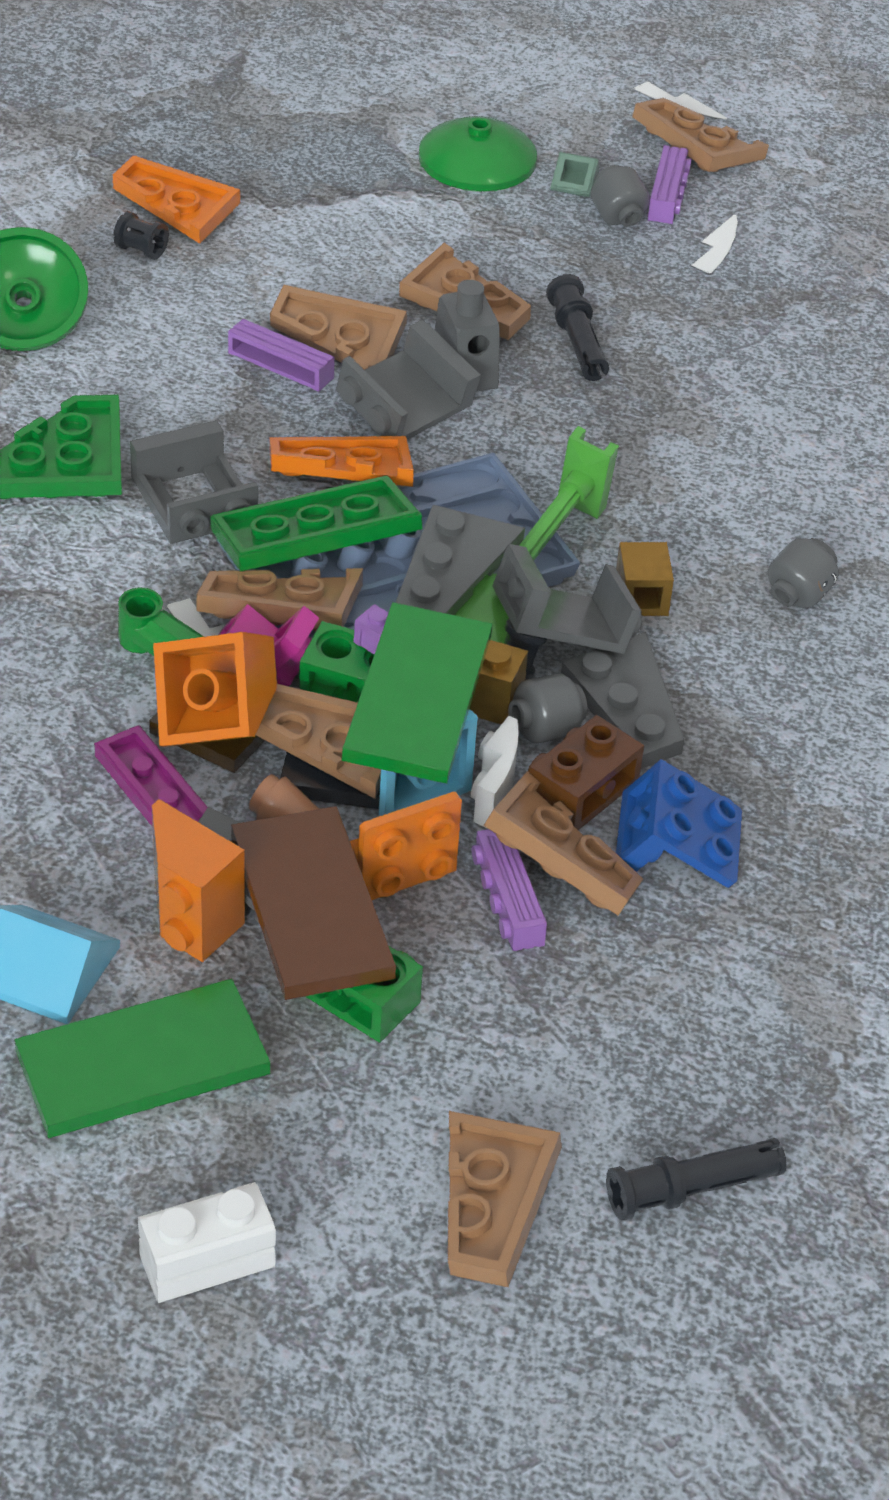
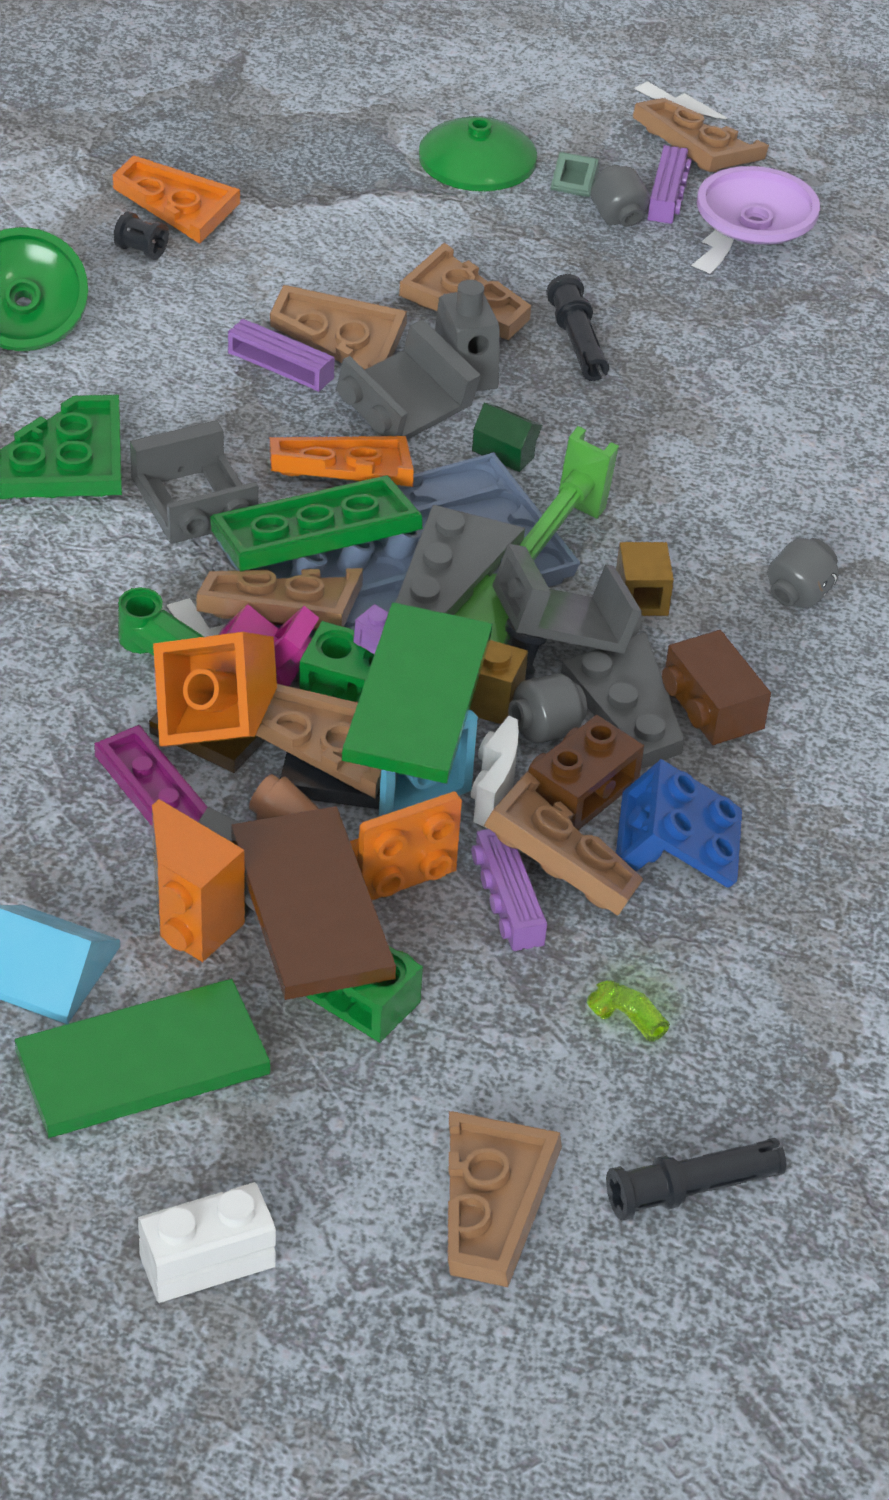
(506, 435): none -> dark green piece
(632, 1003): none -> clear neon green arm
(716, 687): none -> reddish brown brick
(758, 205): none -> lavender dish

